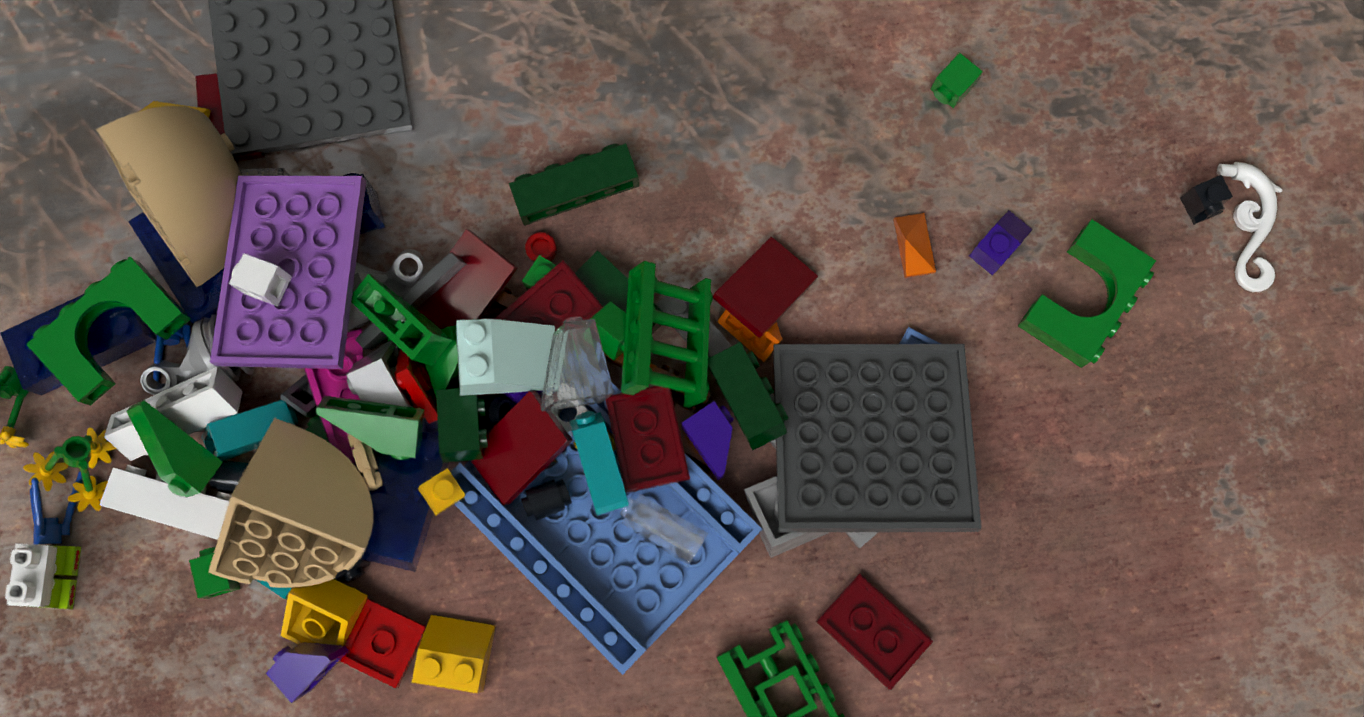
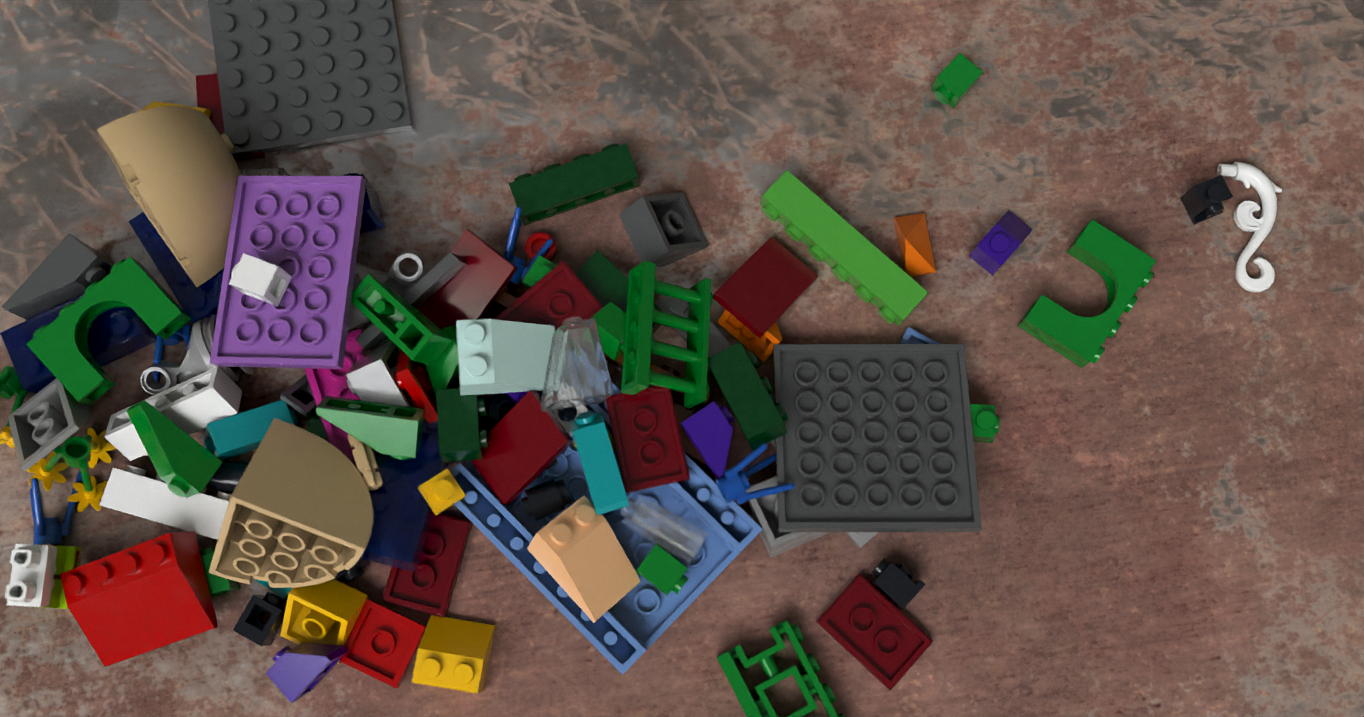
(45, 423): none -> light grey slope
(59, 278): none -> dark grey slope
(141, 597): none -> red slope
(251, 621): none -> black brick
(437, 569): none -> dark red tile
(510, 245): none -> blue plant
(585, 558): none -> light nougat slope
(663, 228): none -> dark grey slope
(663, 571): none -> green brick
(735, 482): none -> blue plant
(842, 248): none -> bright green brick
(895, 583): none -> black brick
(984, 422): none -> green brick

